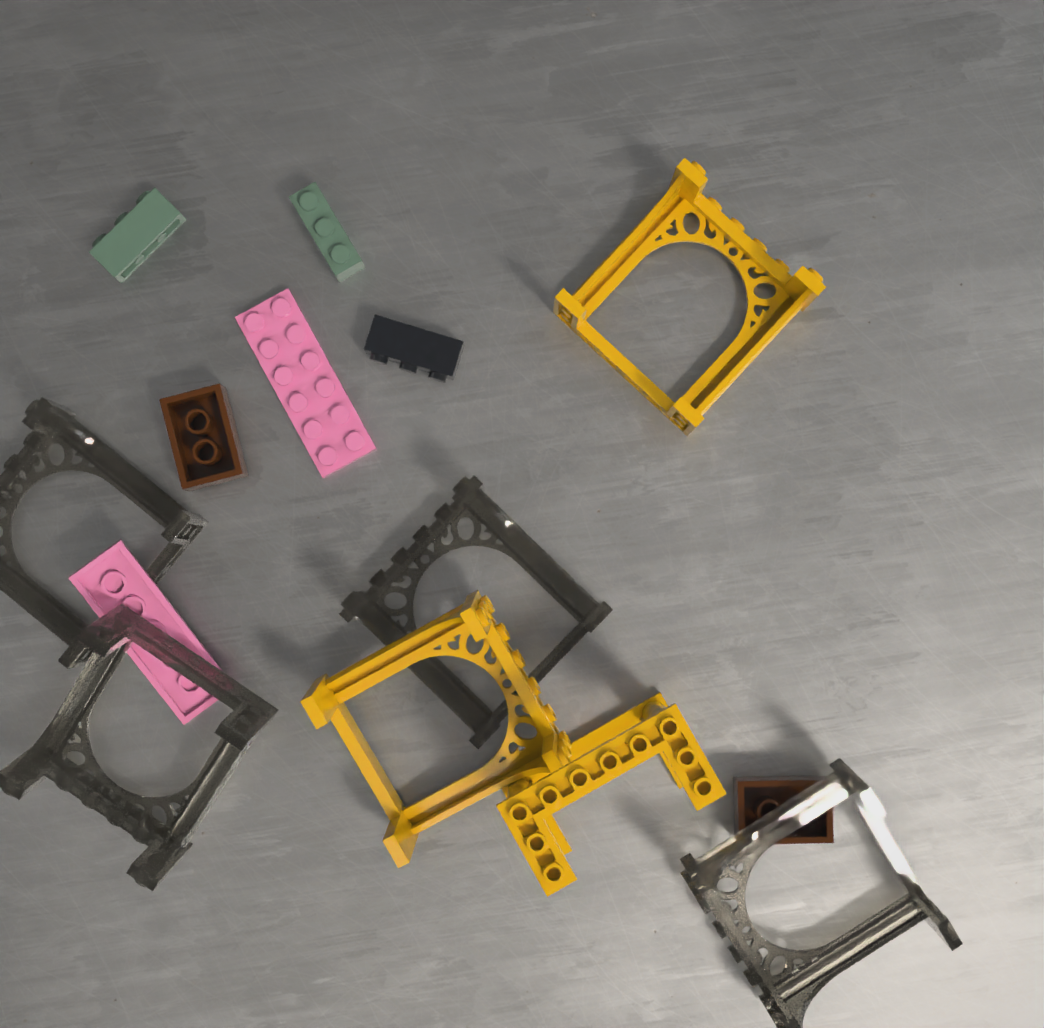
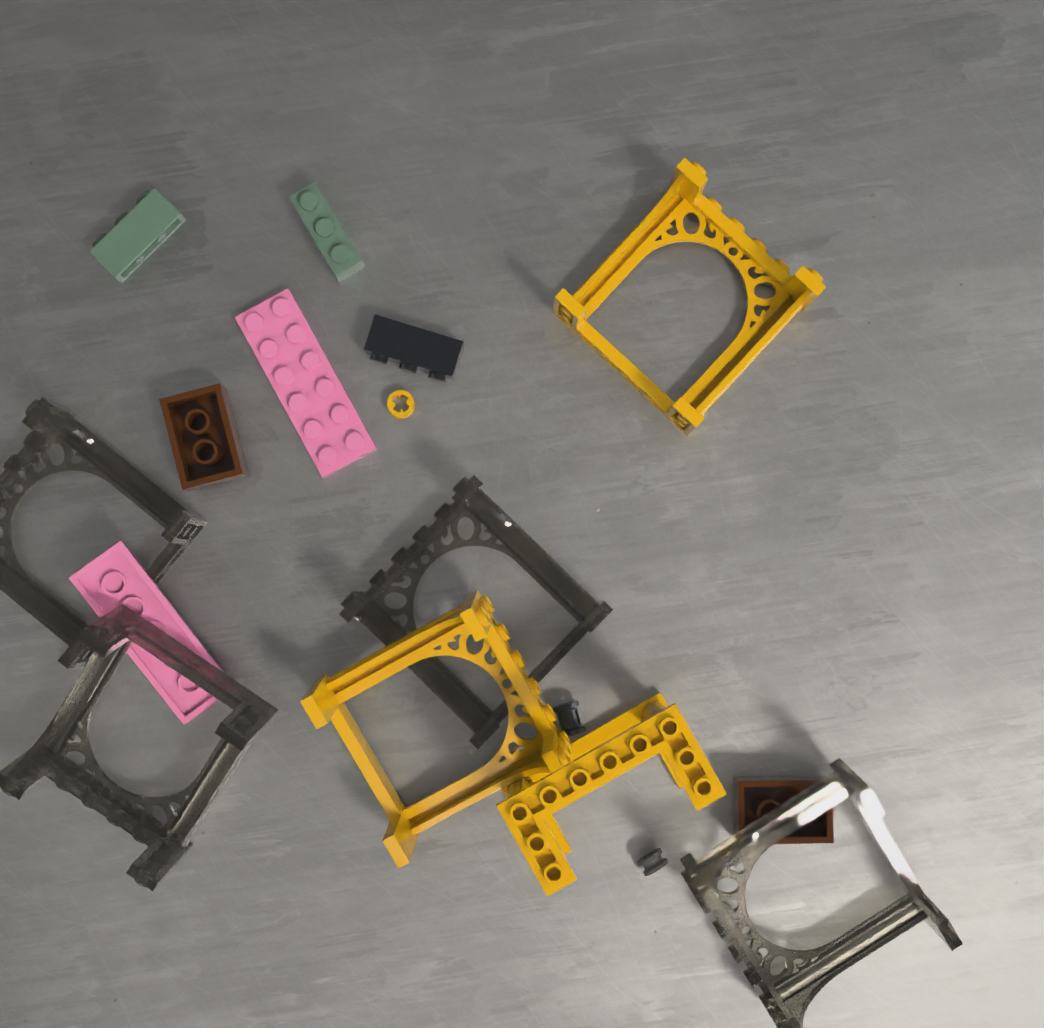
(391, 405): none -> yellow bush
(569, 718): none -> black bush
(652, 861): none -> dark grey bush

